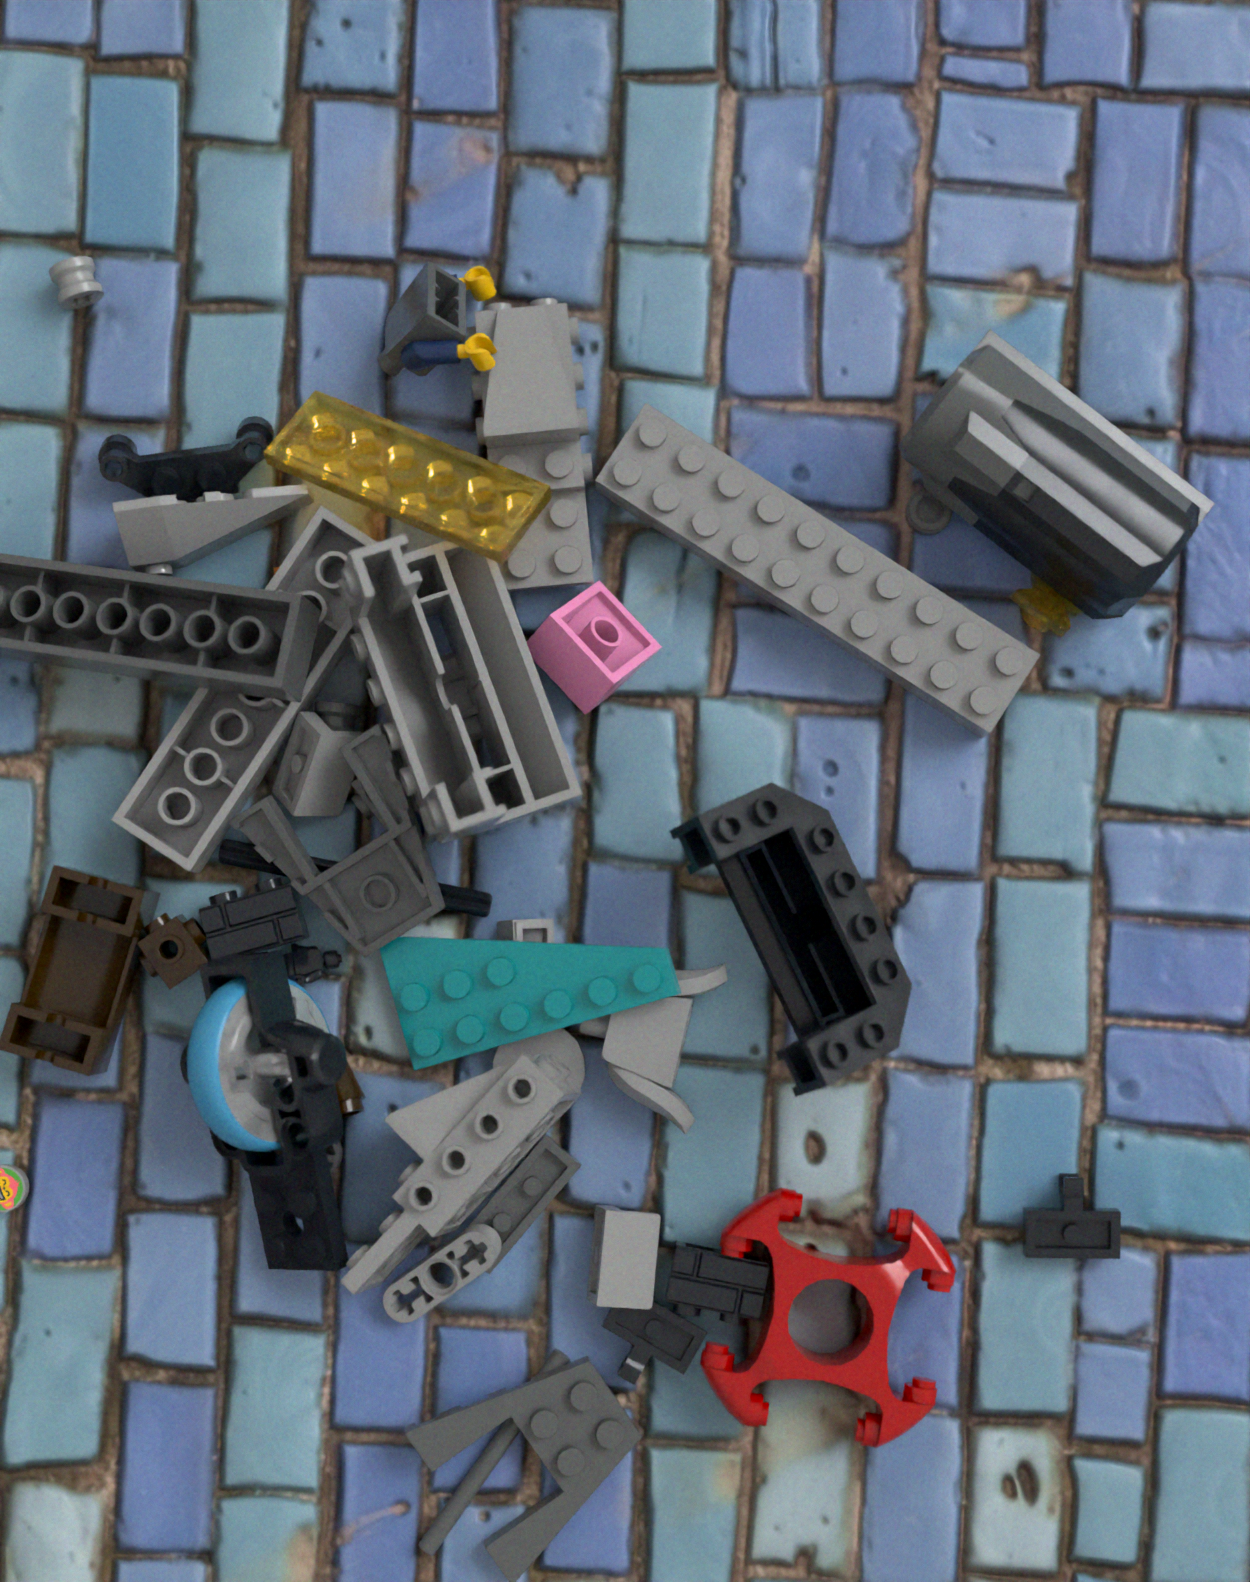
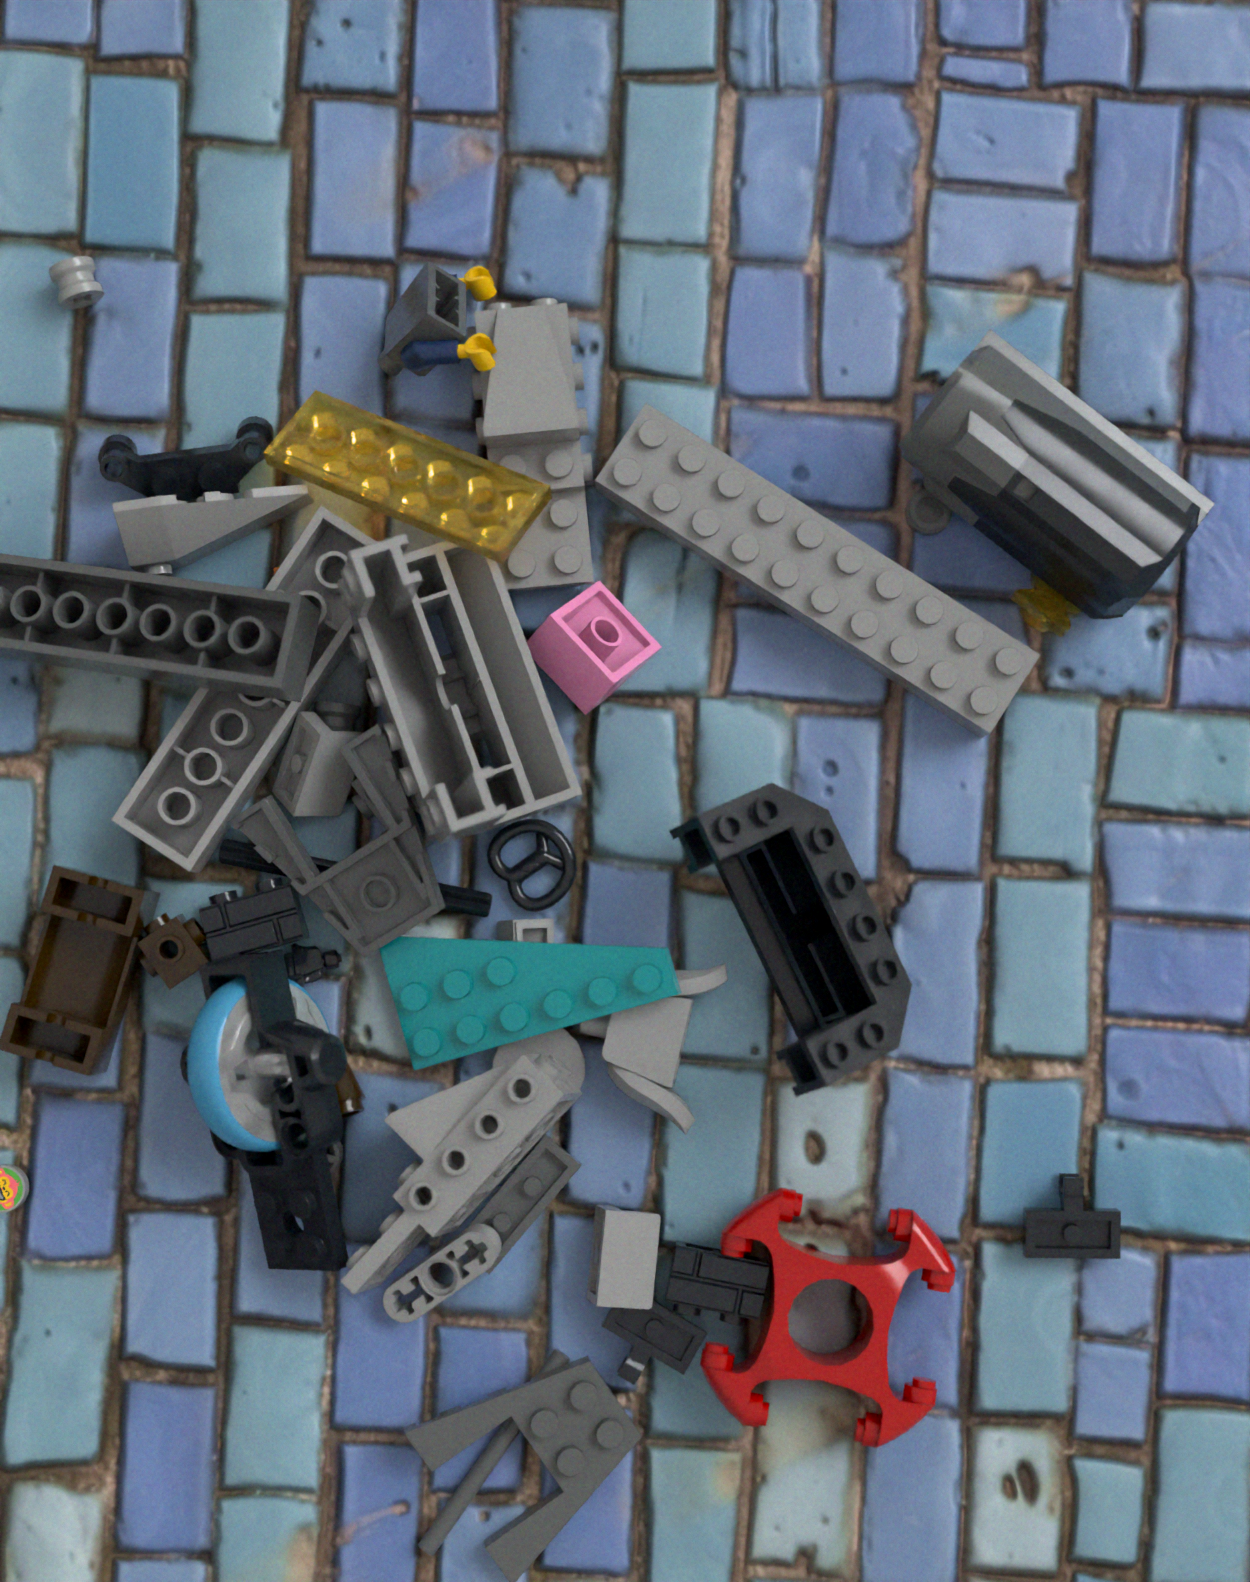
(534, 862): none -> black piece

